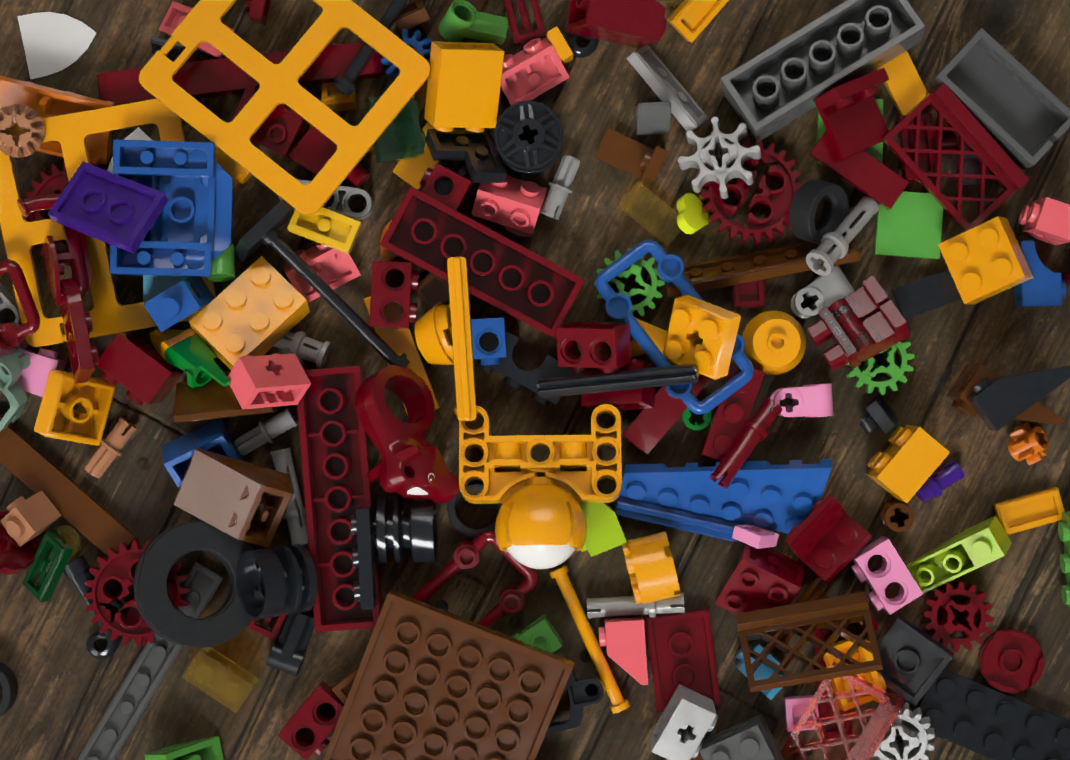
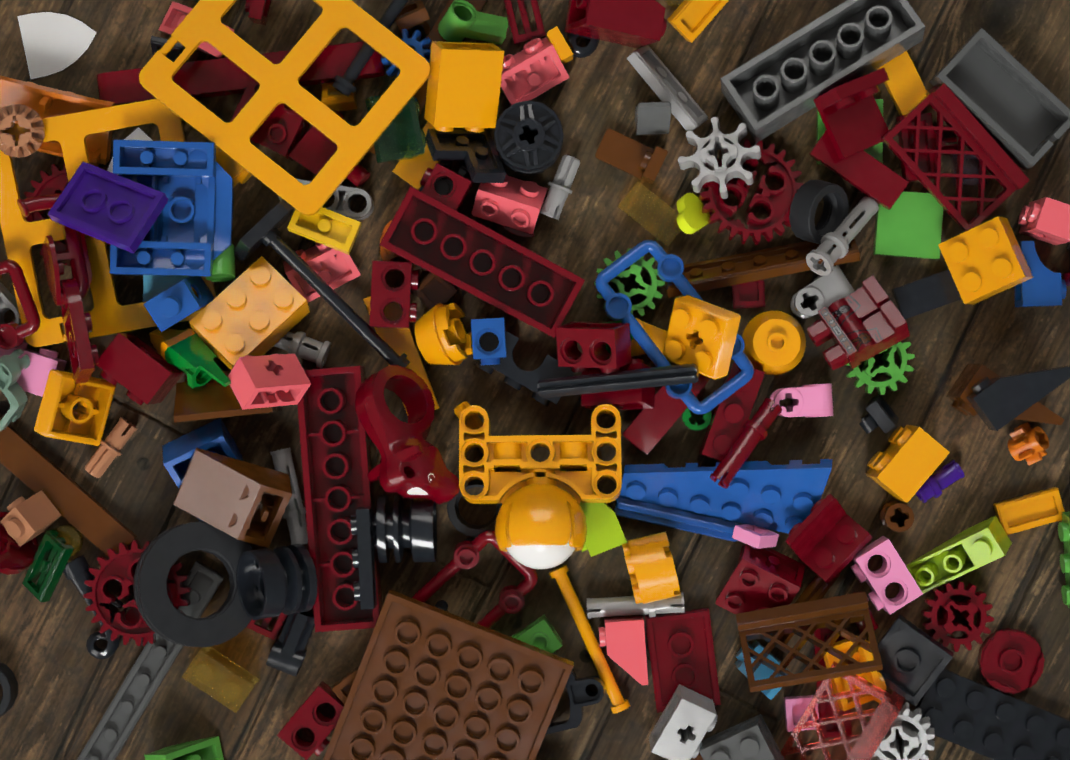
(265, 432): light grey axle -> none
(461, 338): light orange axle -> none

